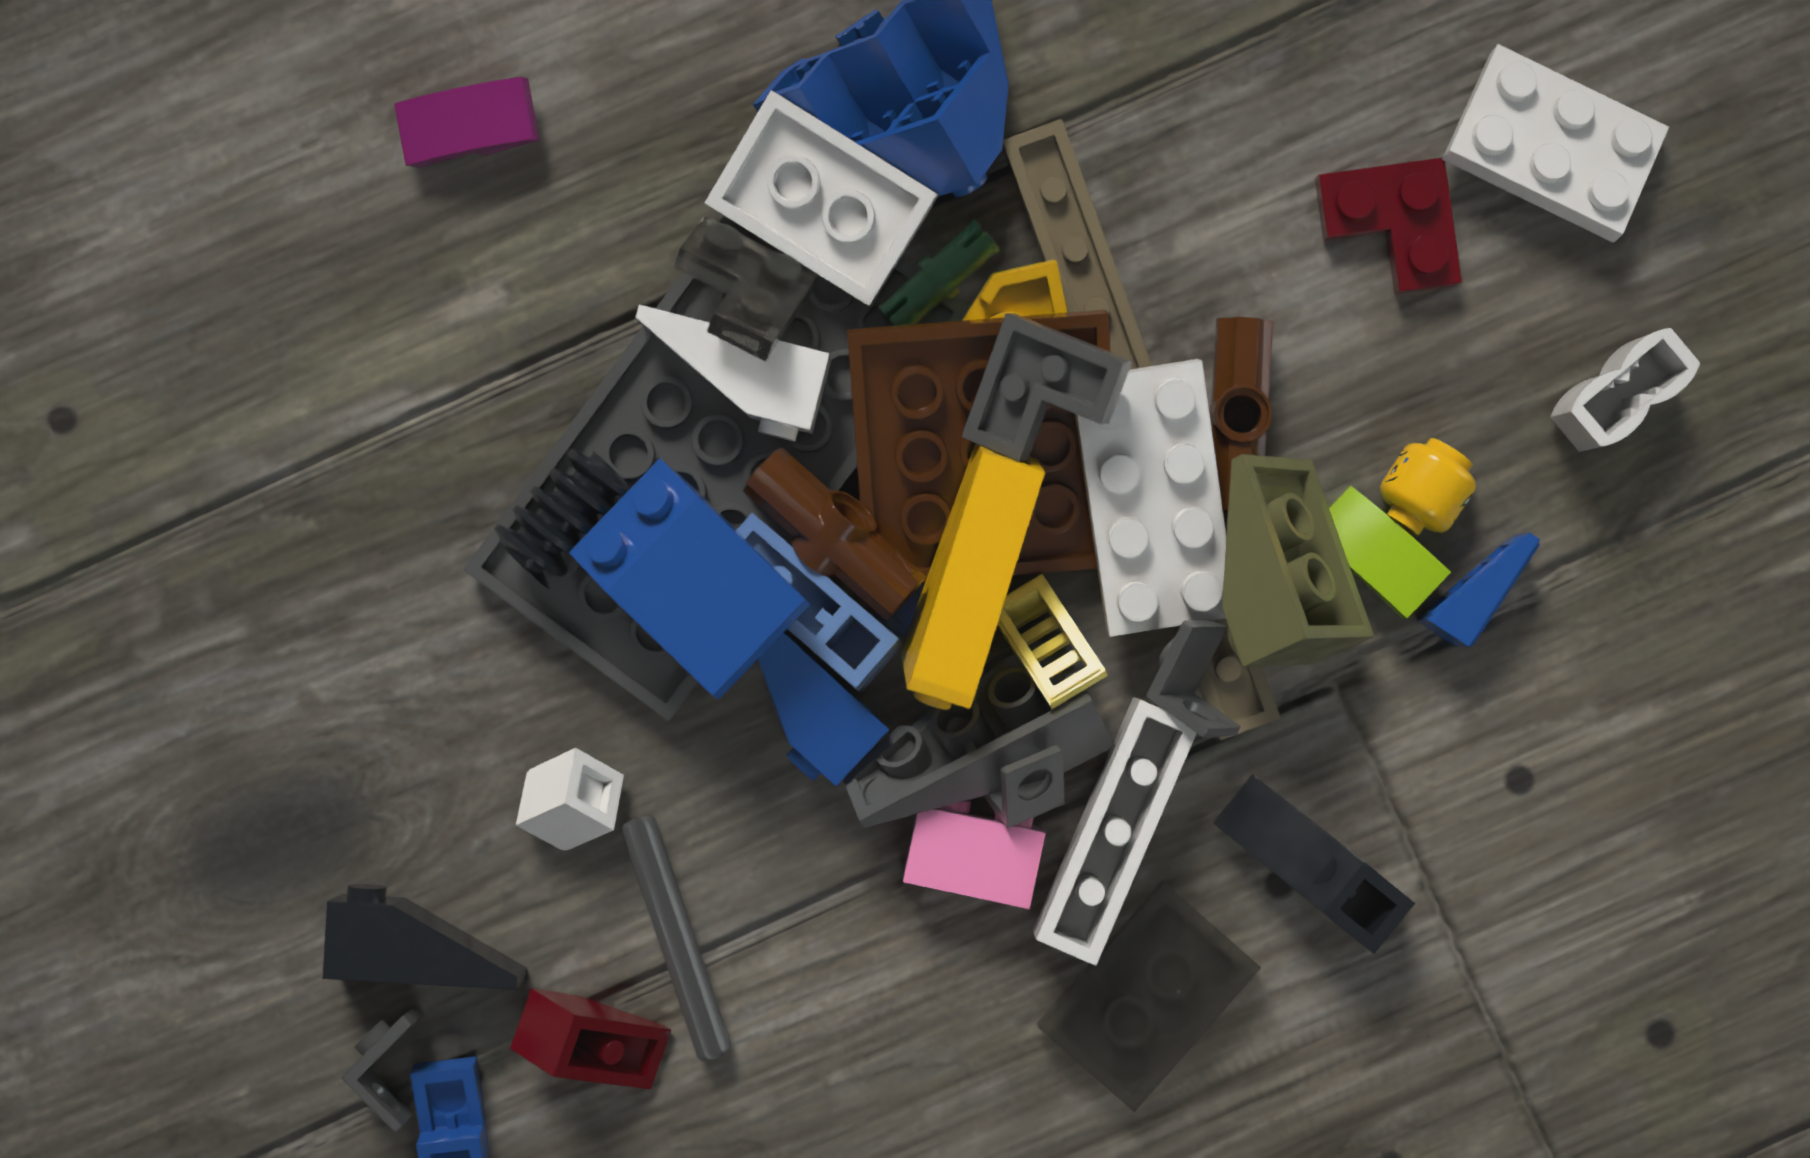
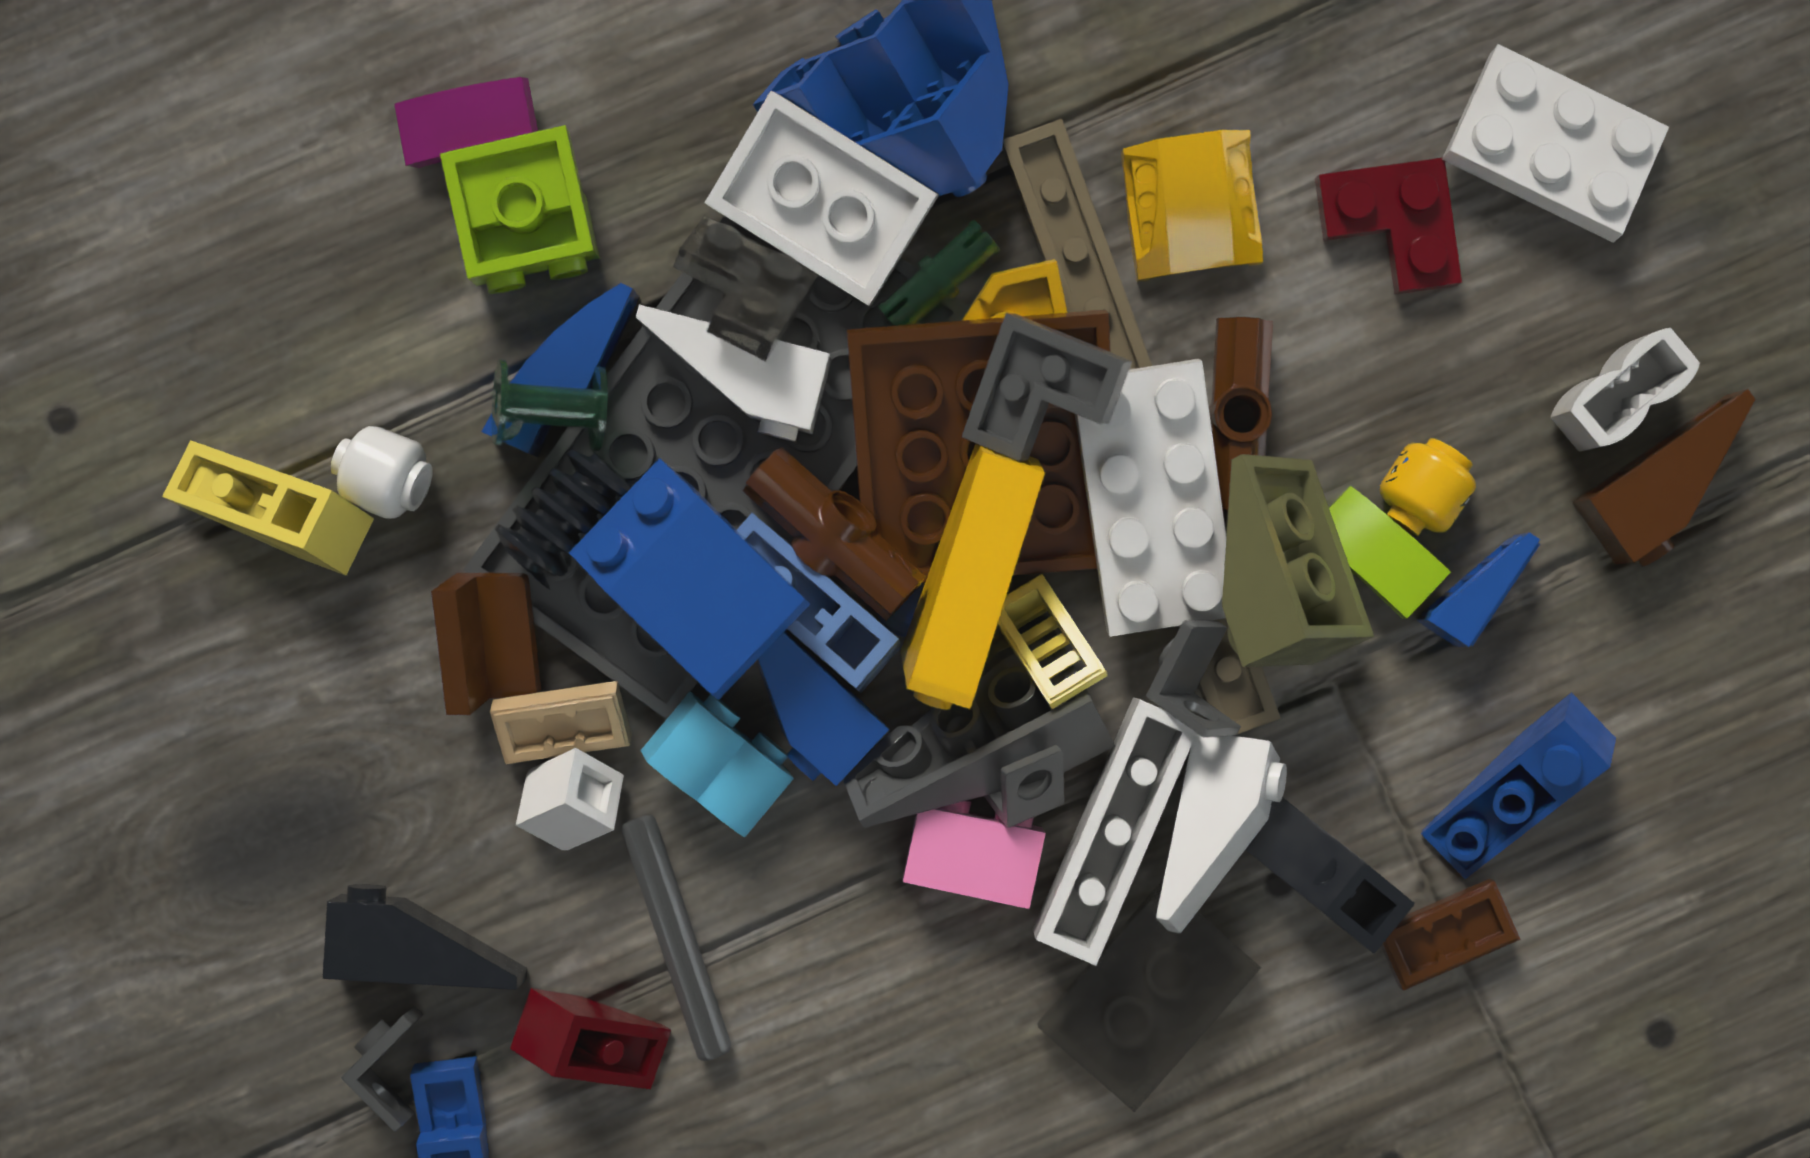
(270, 506): none -> light yellow slope
(382, 472): none -> white head
(485, 639): none -> reddish brown panel
(520, 209): none -> lime plate
(548, 406): none -> clear green piece
(559, 721): none -> tan plate
(572, 355): none -> blue slope
(719, 763): none -> medium azure brick
(1191, 203): none -> yellow slope
(1218, 816): none -> white slope
(1449, 934): none -> reddish brown plate
(1522, 785): none -> blue slope
(1661, 488): none -> reddish brown slope

